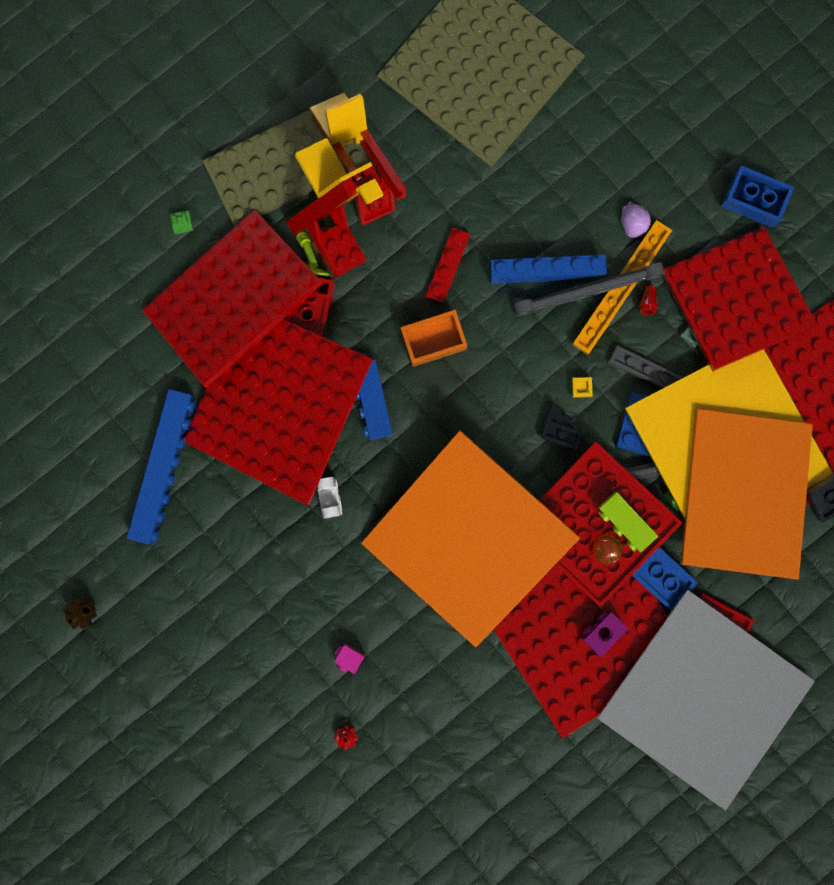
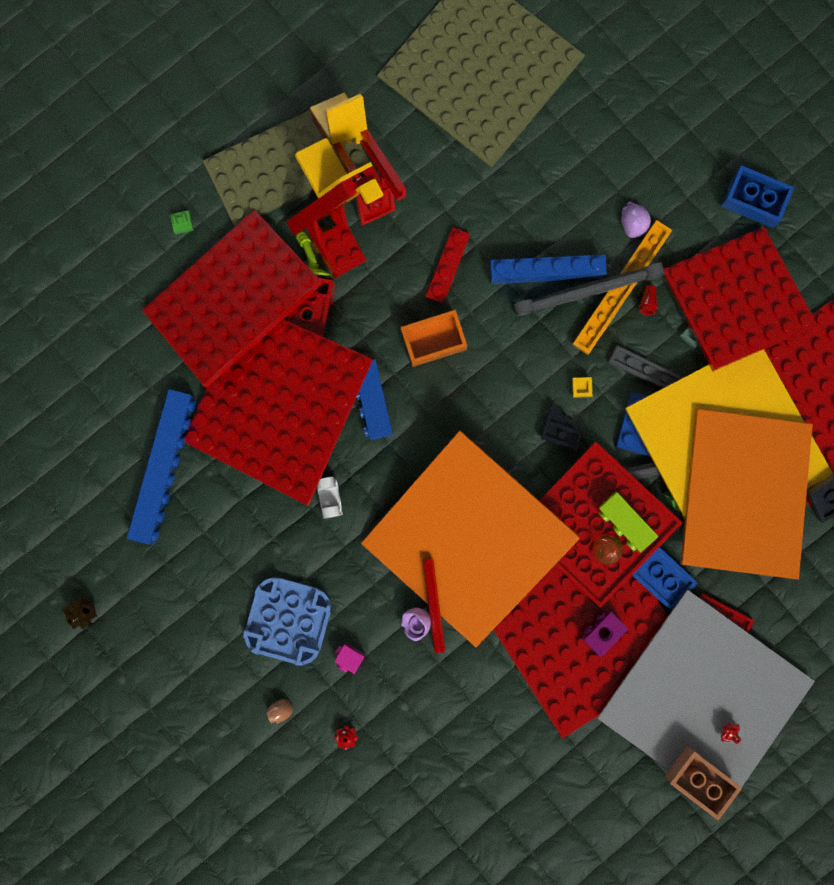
(279, 711): none -> nougat piece
(287, 621): none -> medium blue tile
(416, 623): none -> lavender hair
(433, 604): none -> red axle
(702, 783): none -> nougat brick
(730, 733): none -> red plant

